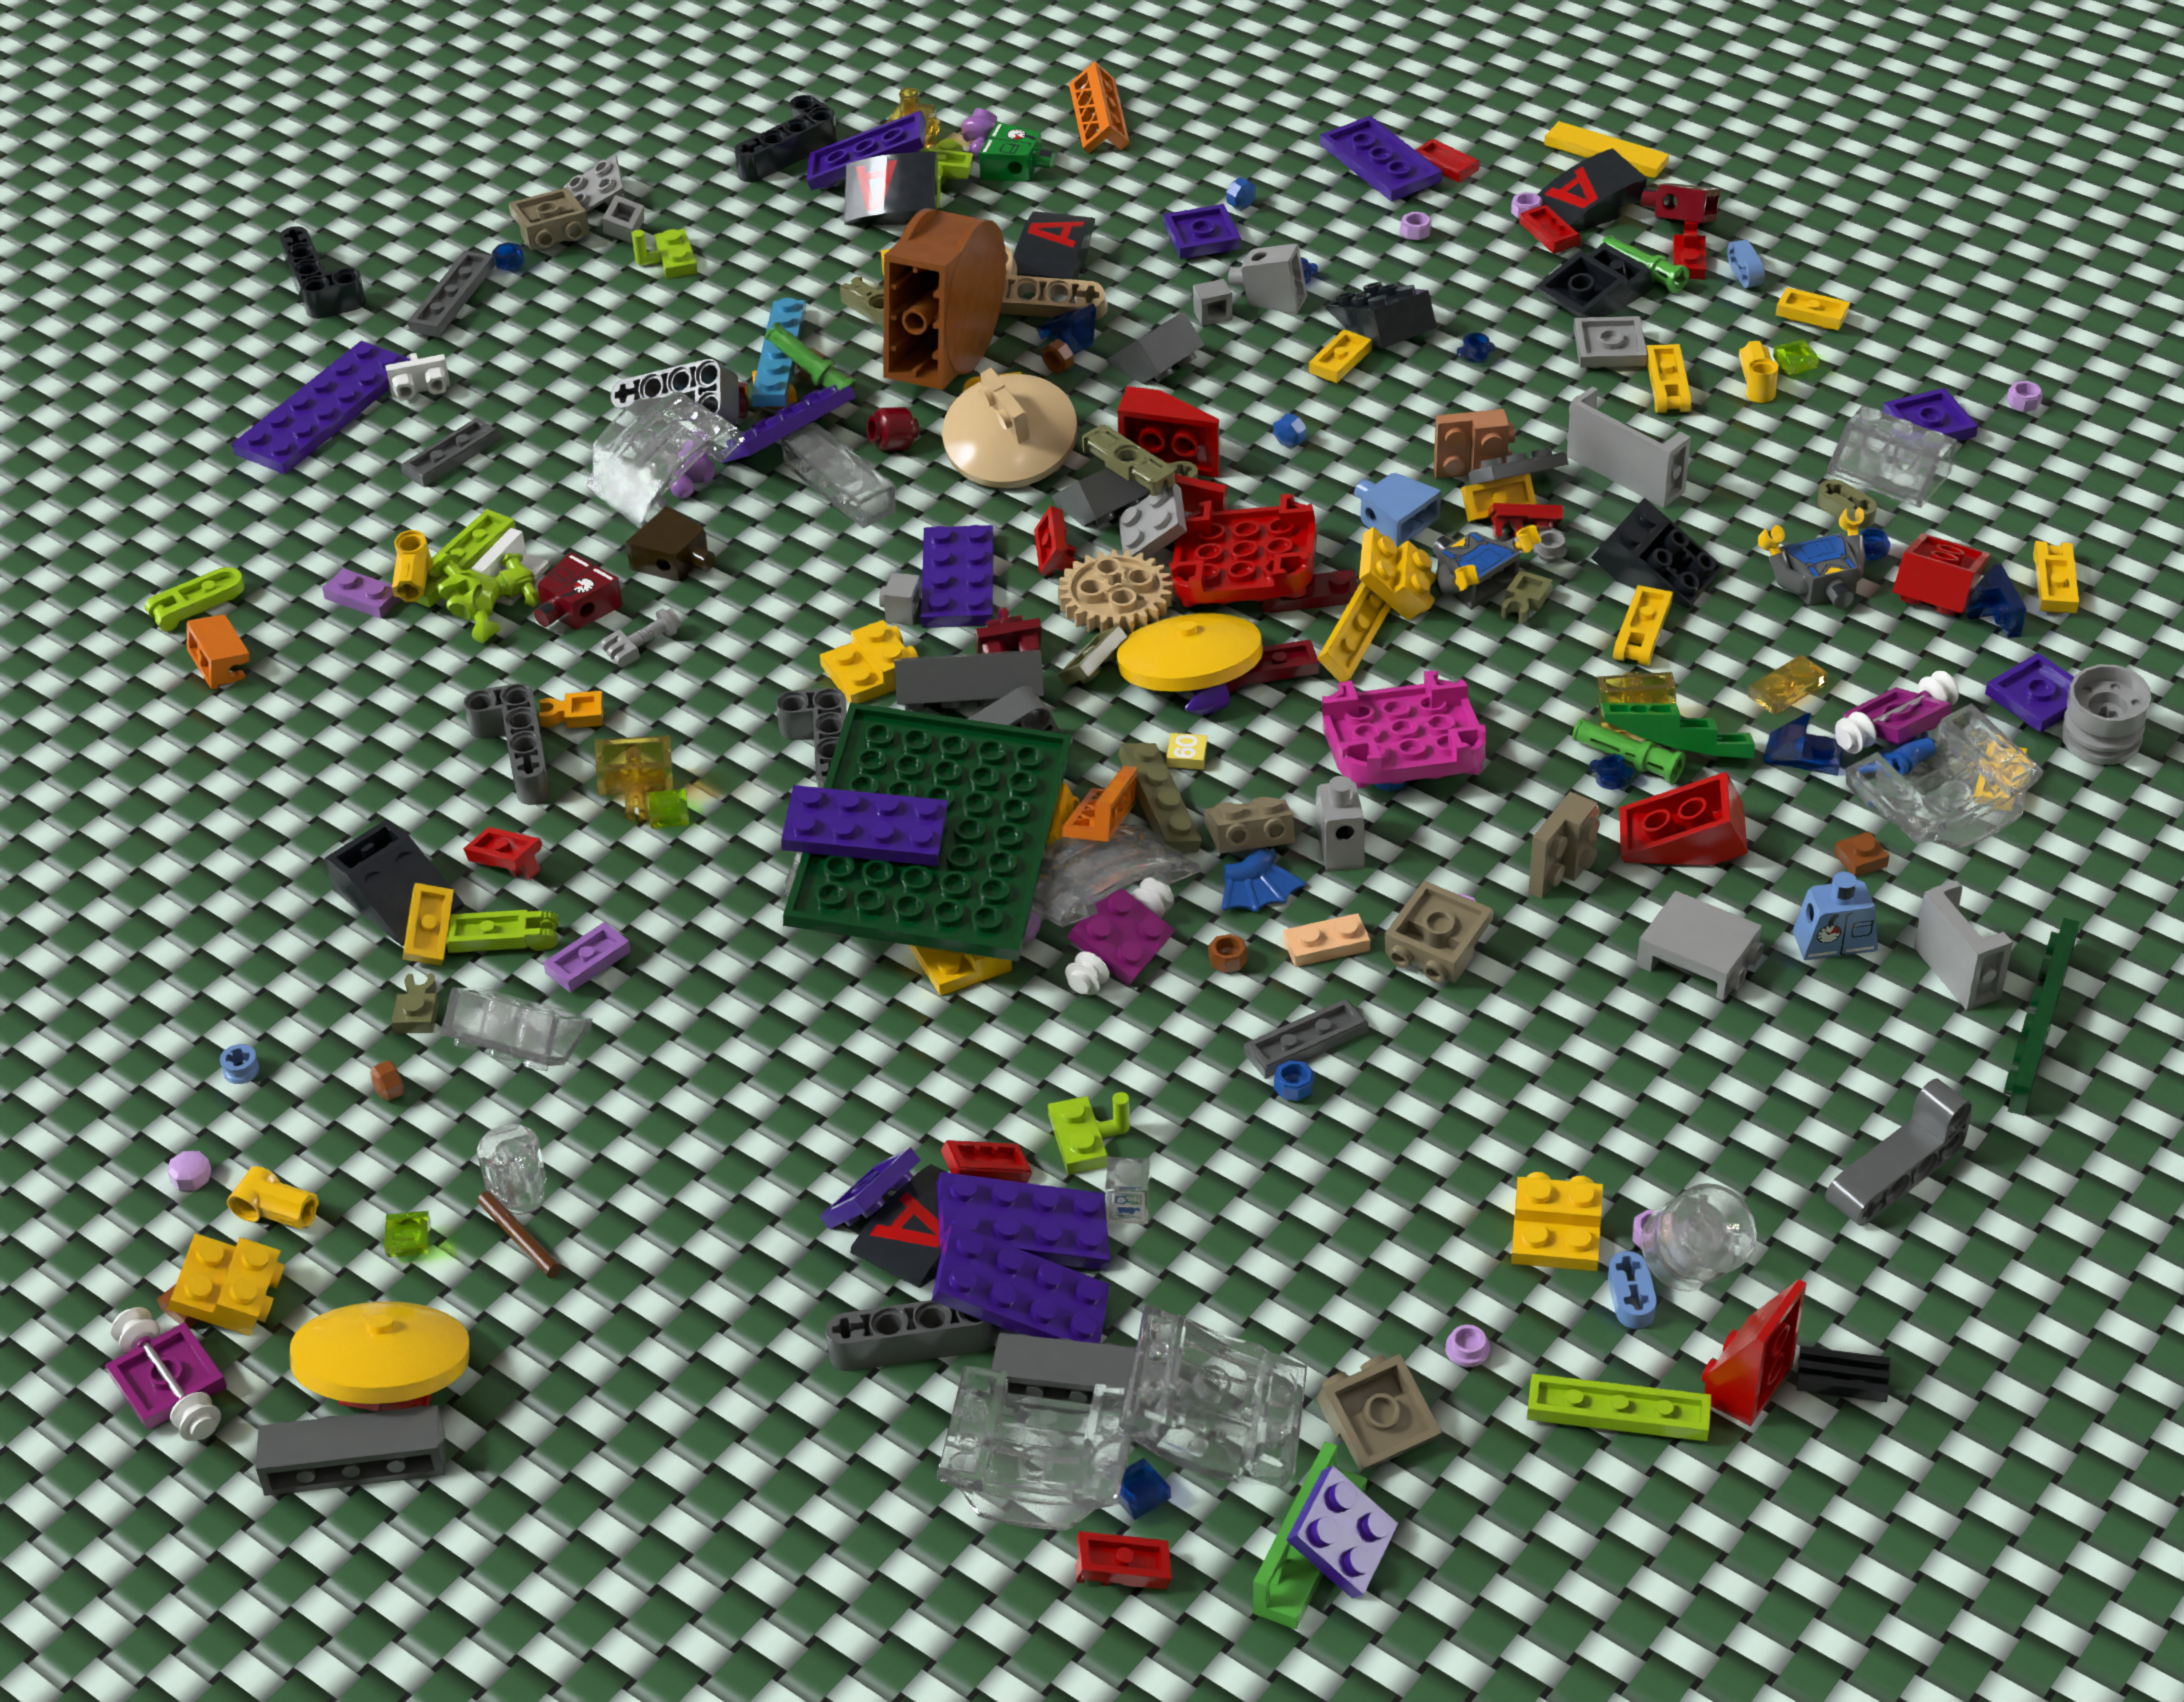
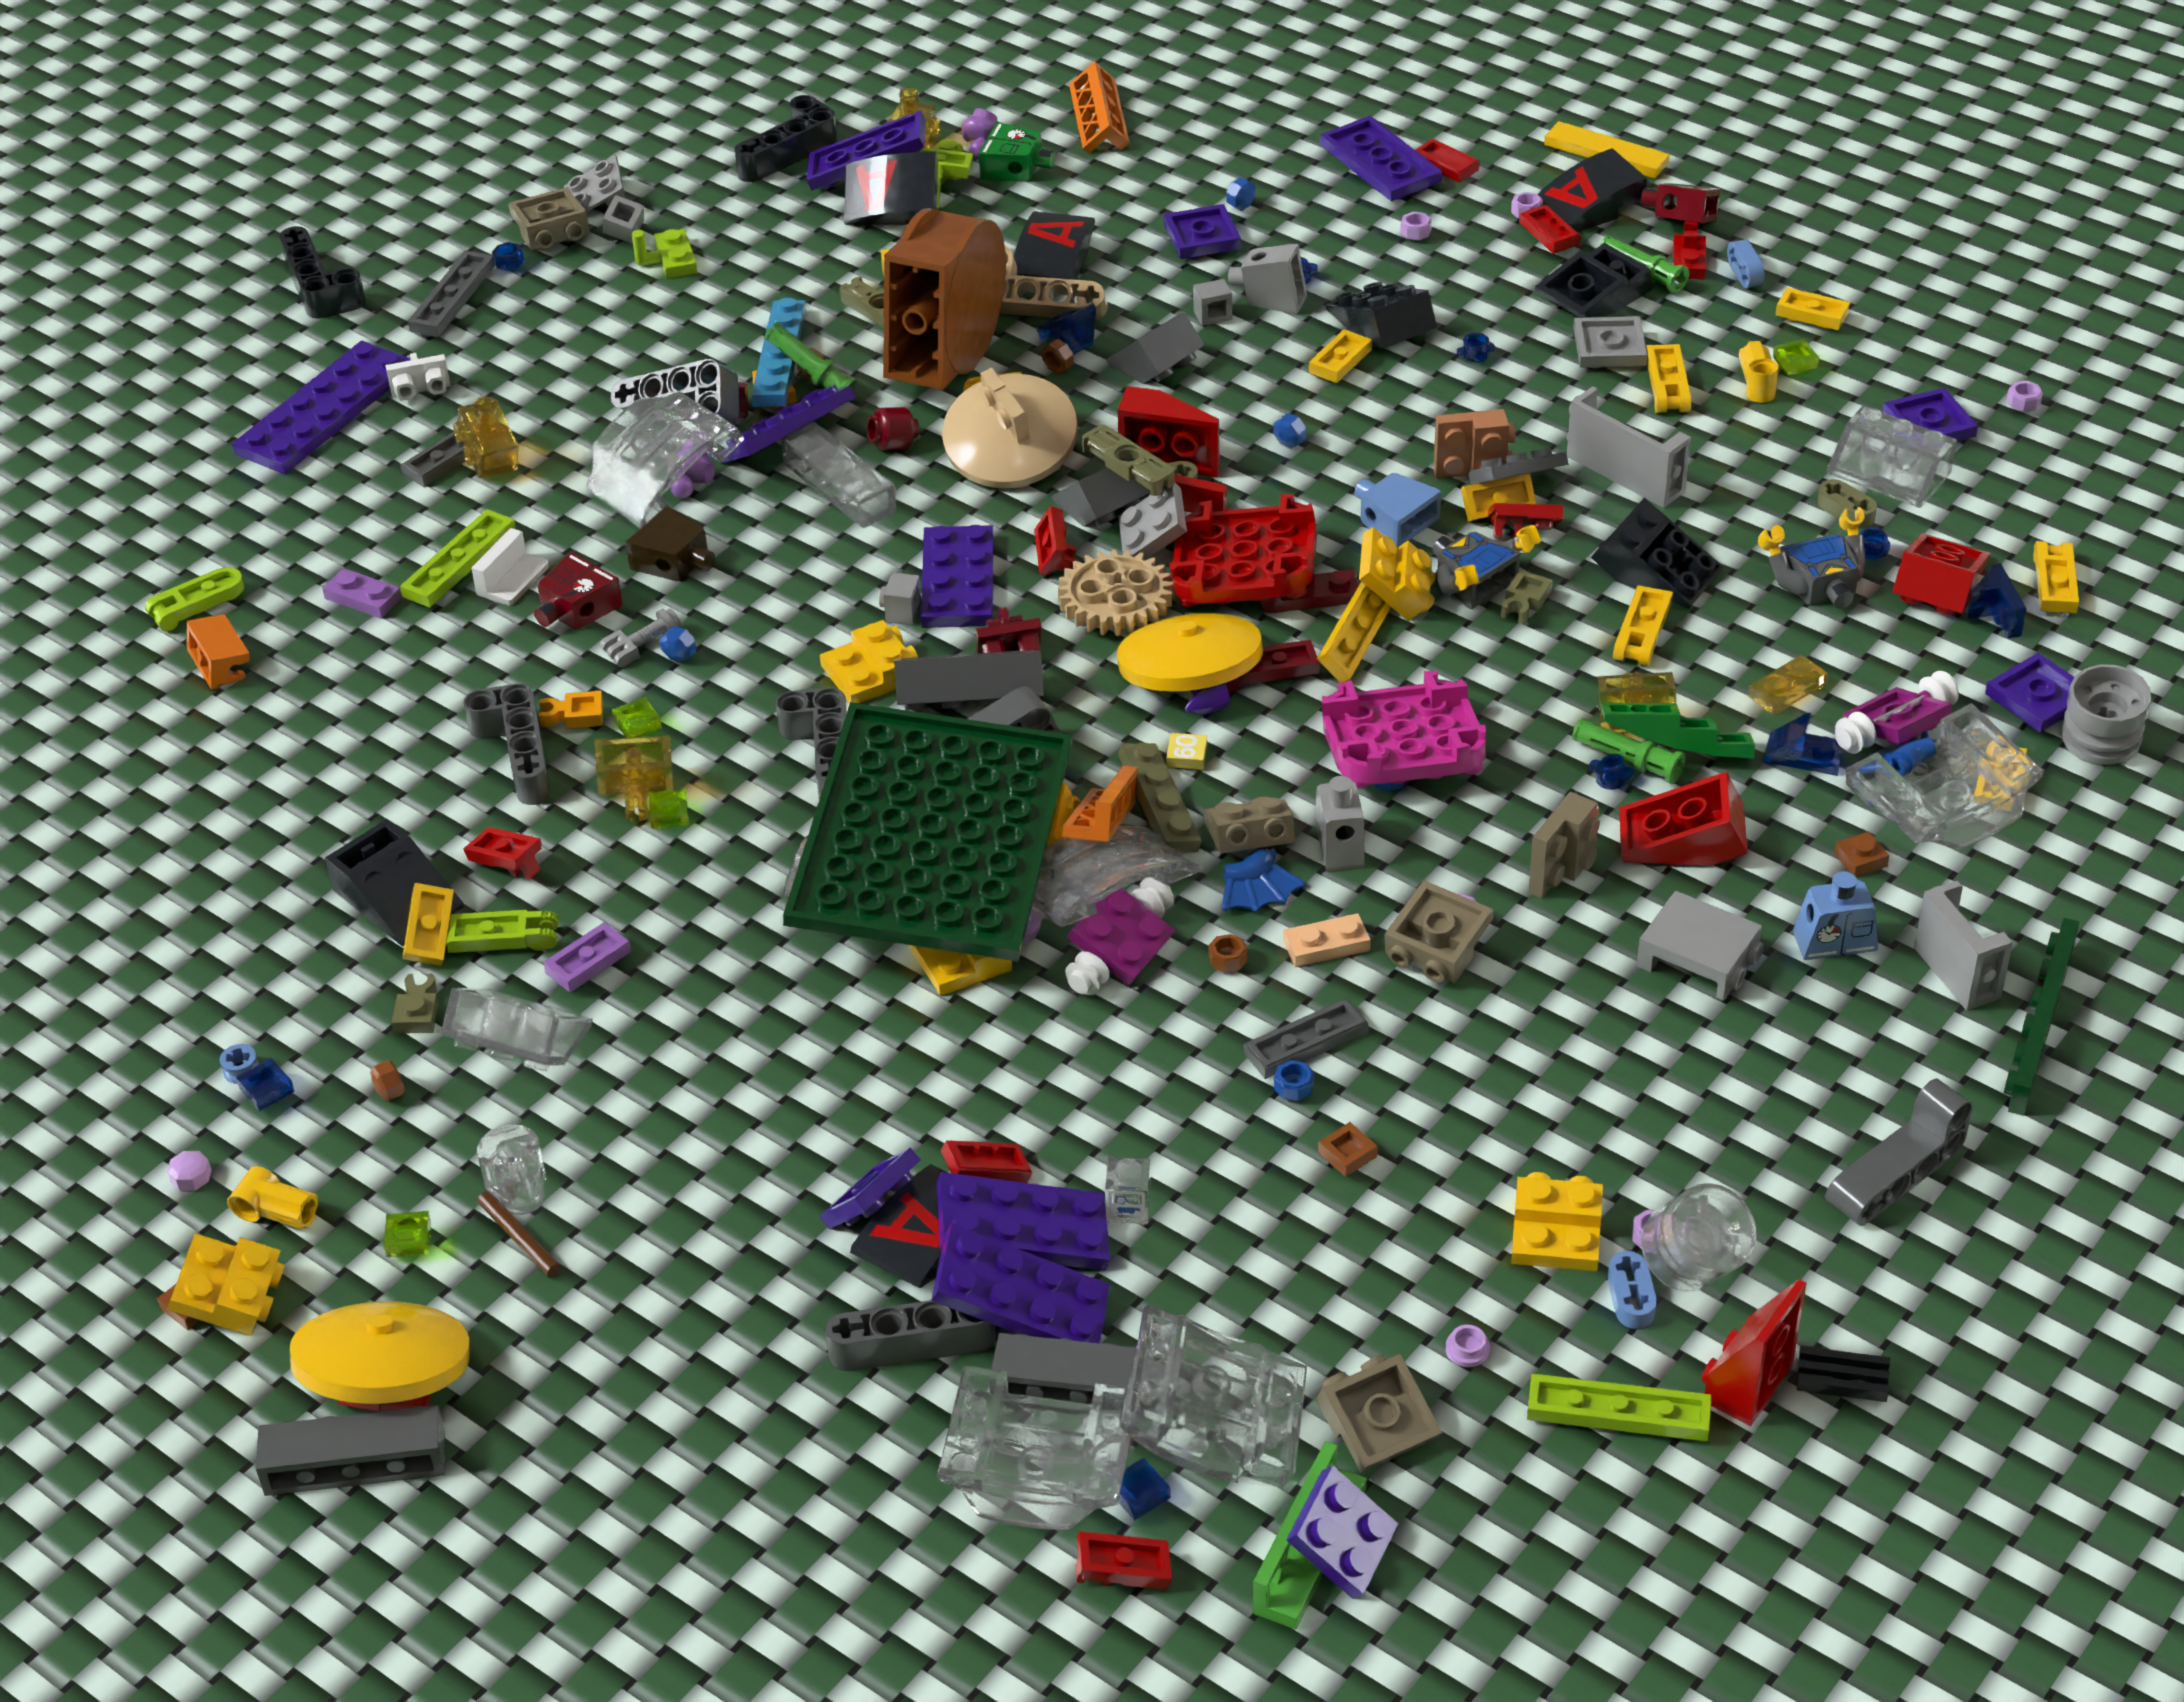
(165, 1375): magenta plate -> none
(265, 1084): none -> clear blue plate
(411, 565): yellow piece -> none
(474, 594): lime piece -> none
(486, 438): none -> clear yellow brick
(636, 718): none -> clear neon green plate
(678, 644): none -> blue tile
(864, 825): dark purple plate -> none
(1081, 1136): lime plate -> none
(1097, 651): olive plate -> none
(1347, 1149): none -> dark orange plate
(1551, 547): light grey plate -> none

